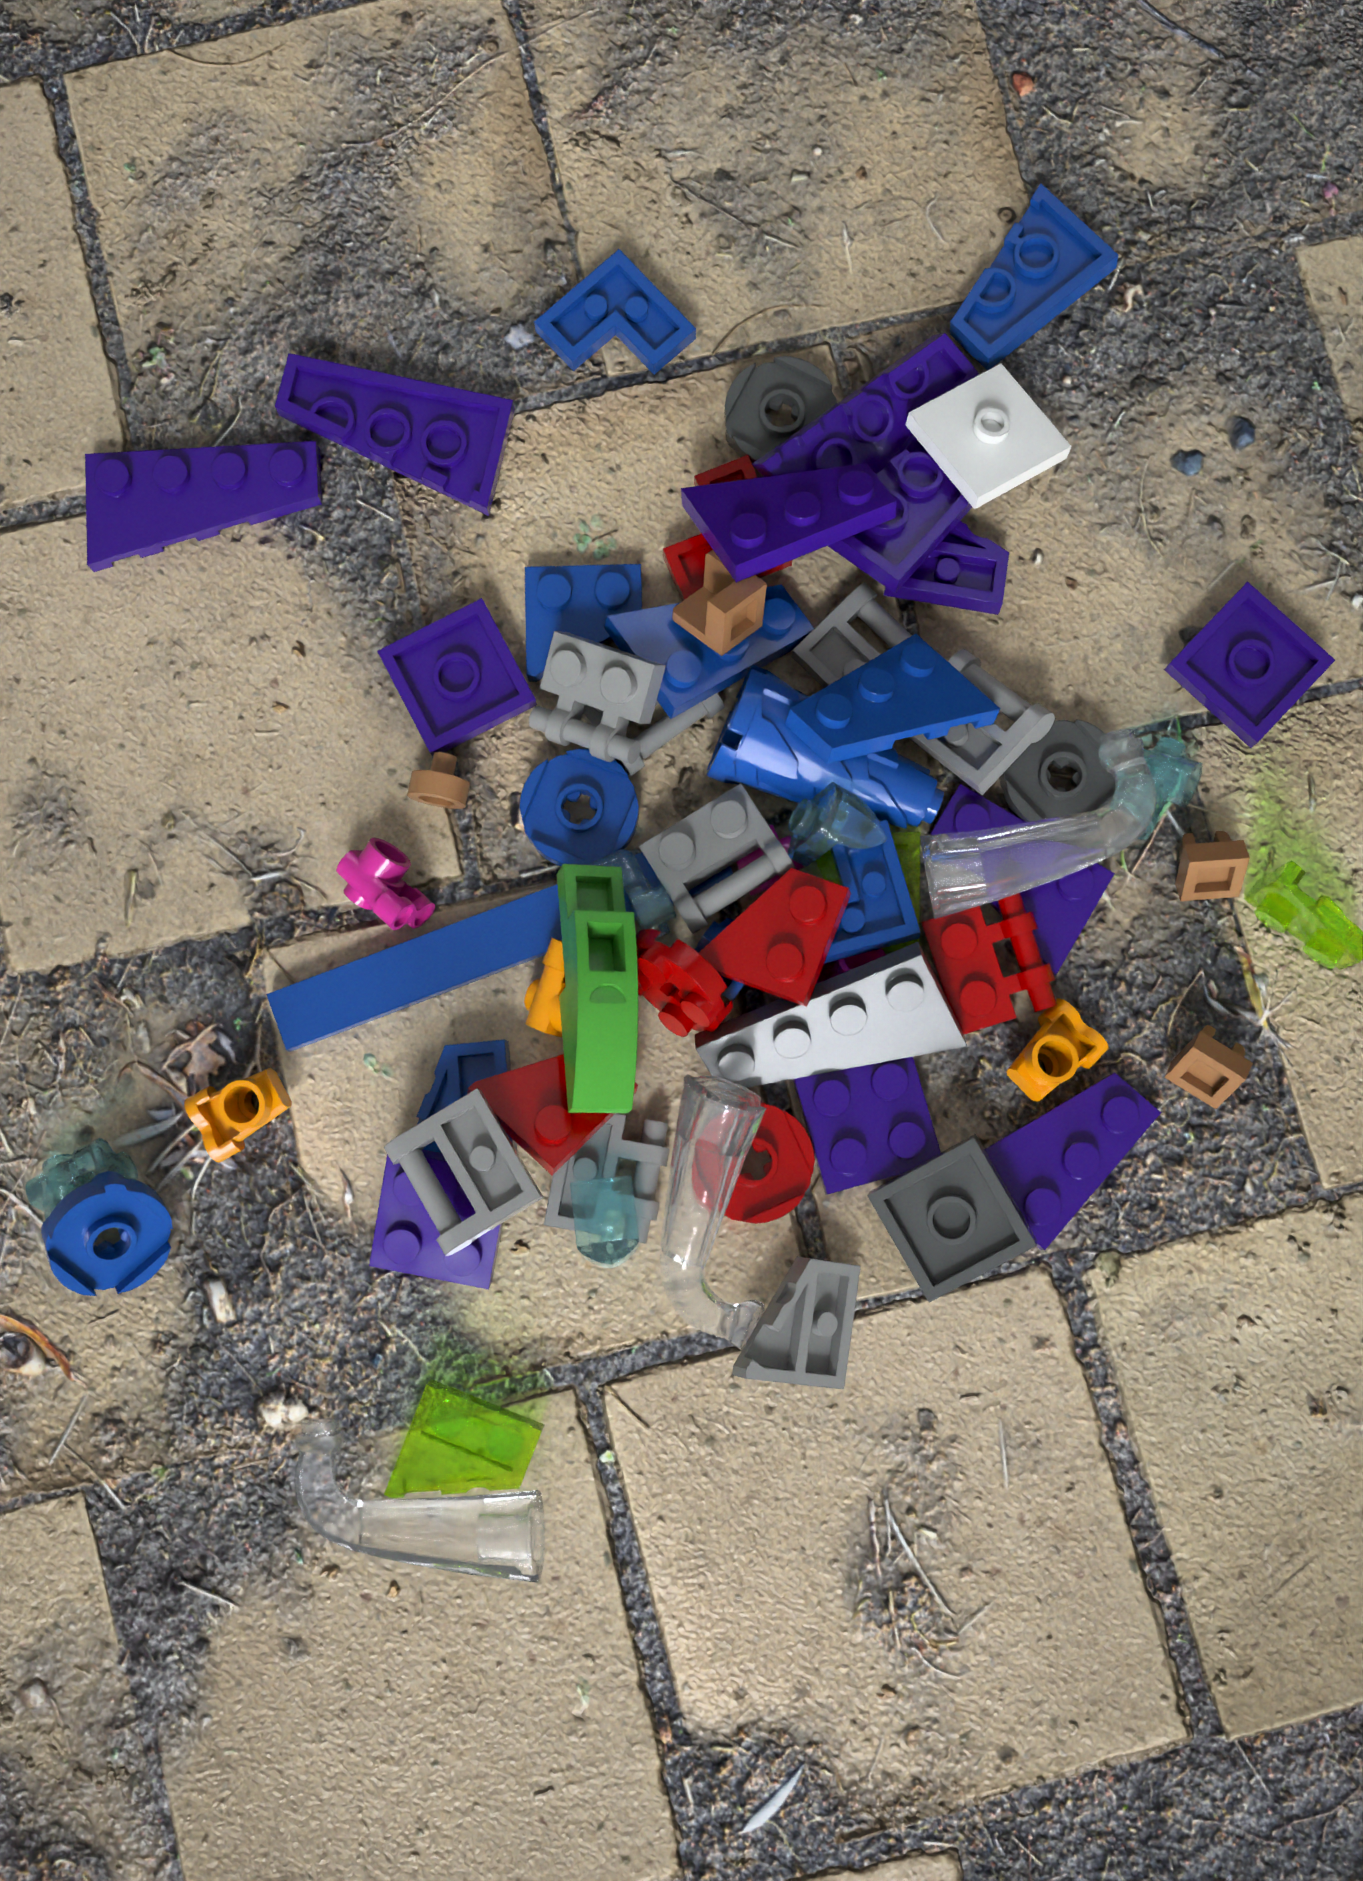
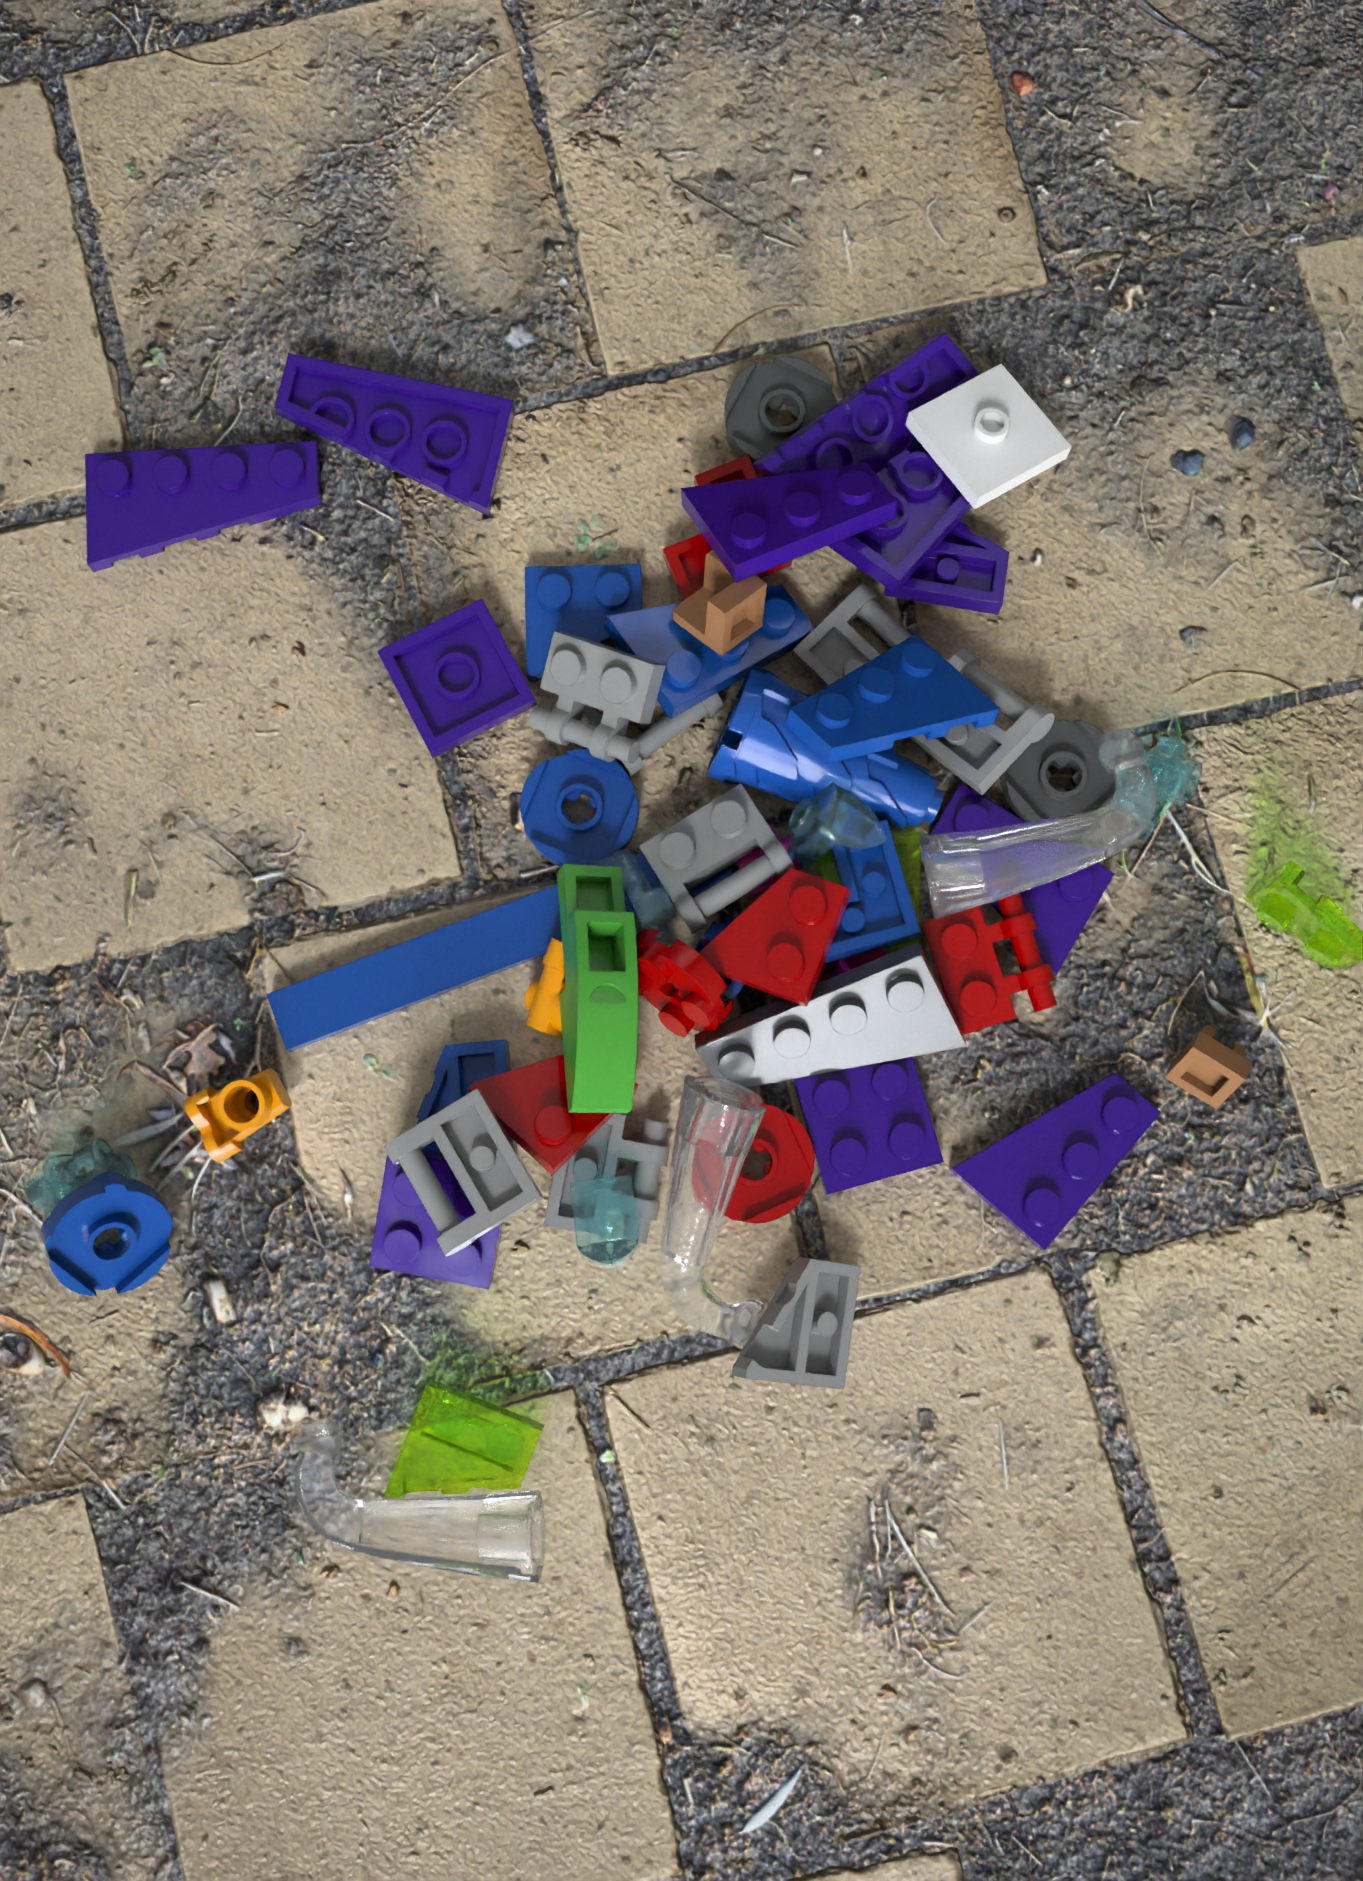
(377, 885): dark pink plate -> none
(439, 785): medium nougat tile -> none
(619, 303): blue plate -> none
(952, 1218): dark grey plate -> none
(1035, 277): blue wing -> none
(1061, 1045): light orange plate -> none
(1211, 868): medium nougat tile -> none
(1249, 665): dark purple plate -> none

